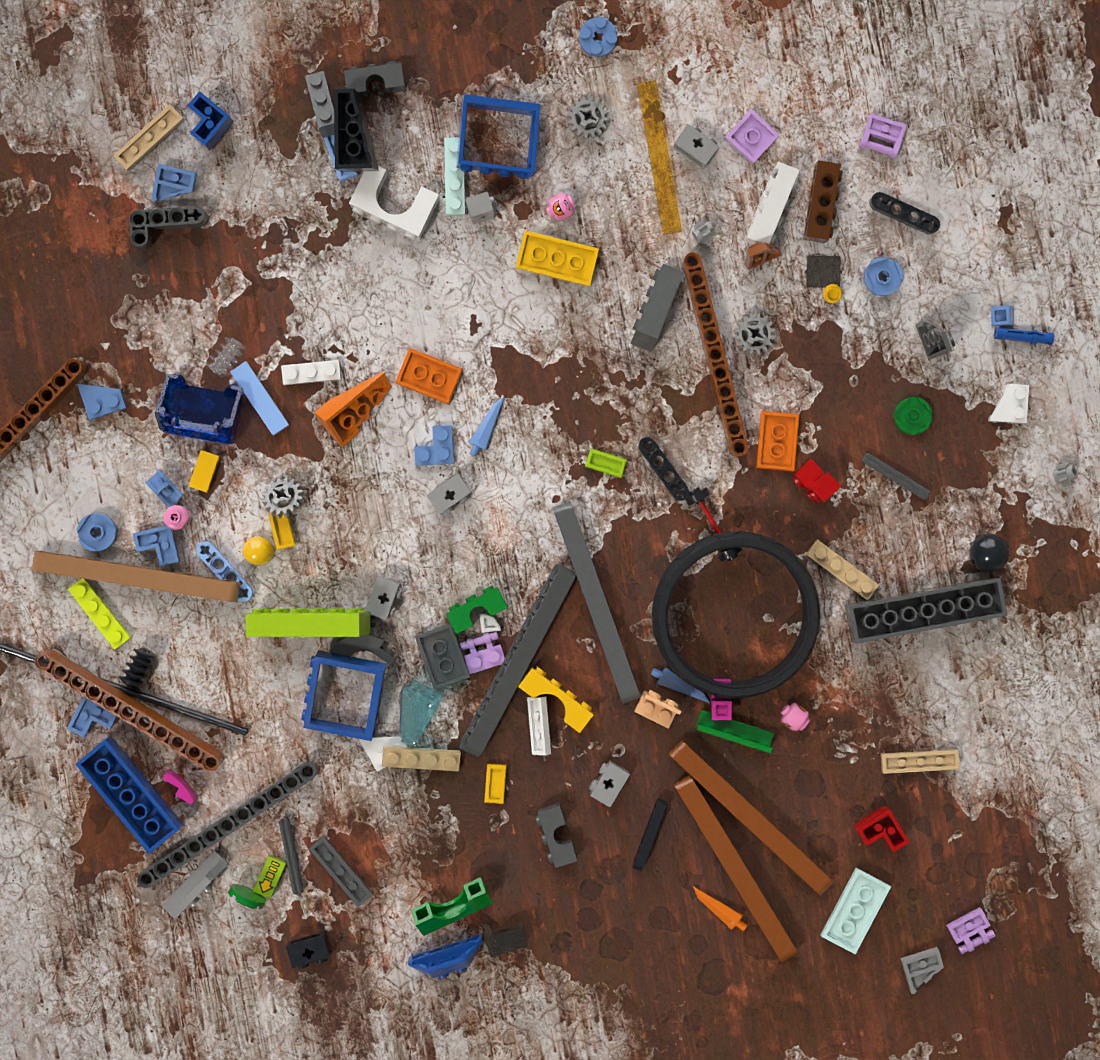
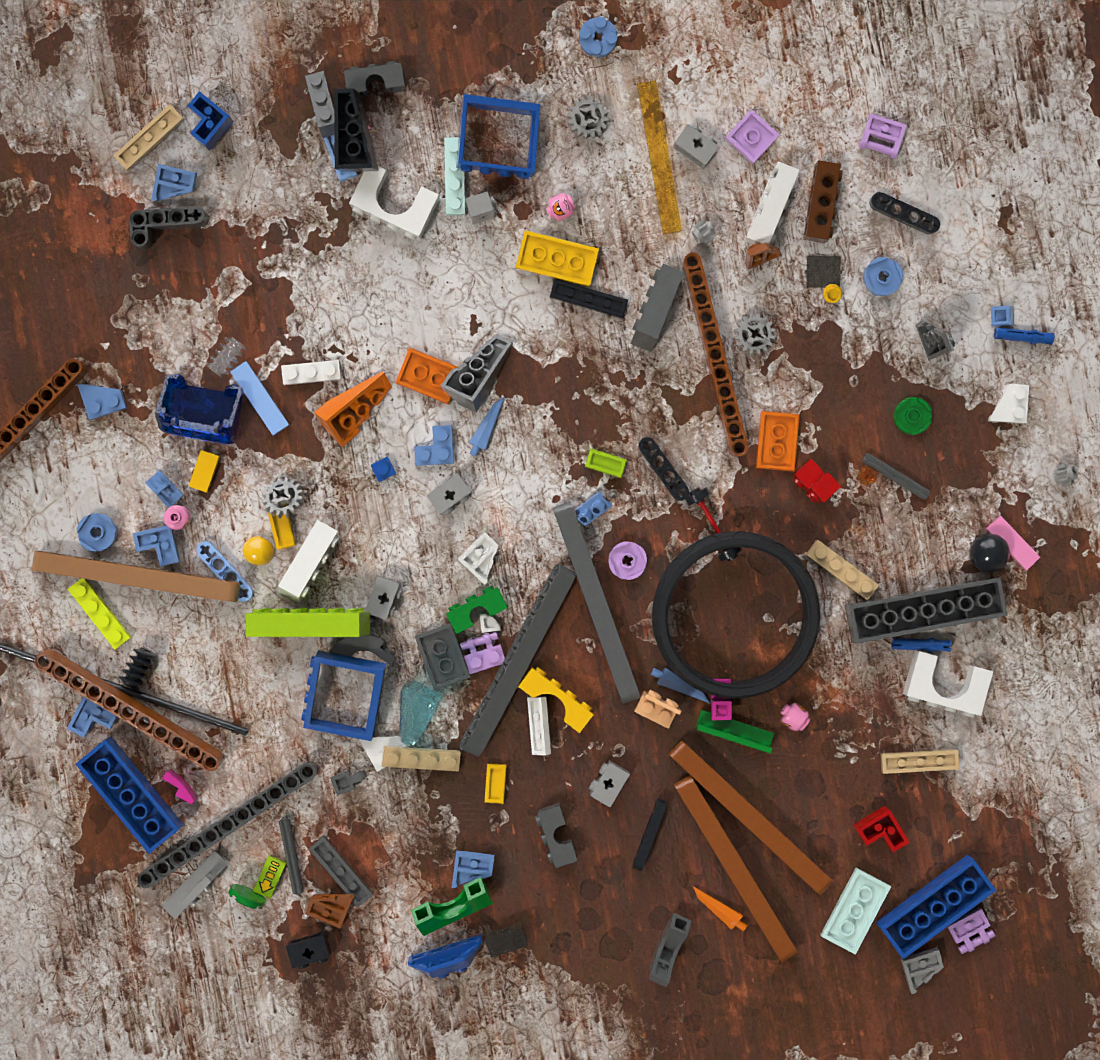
(308, 561): none -> white wedge
(330, 908): none -> dark orange wing
(345, 781): none -> dark grey plate
(383, 469): none -> blue plate
(471, 866): none -> medium blue wing
(474, 378): none -> dark grey wedge
(480, 556): none -> white wing
(588, 298): none -> black tile
(592, 508): none -> medium blue hips
(637, 565): none -> lavender plate
(667, 949): none -> dark grey arch
(862, 475): none -> clear orange plate
(921, 644): none -> blue pin
(935, 906): none -> blue brick
(969, 699): none -> white arch
(1019, 549): none -> bright pink tile

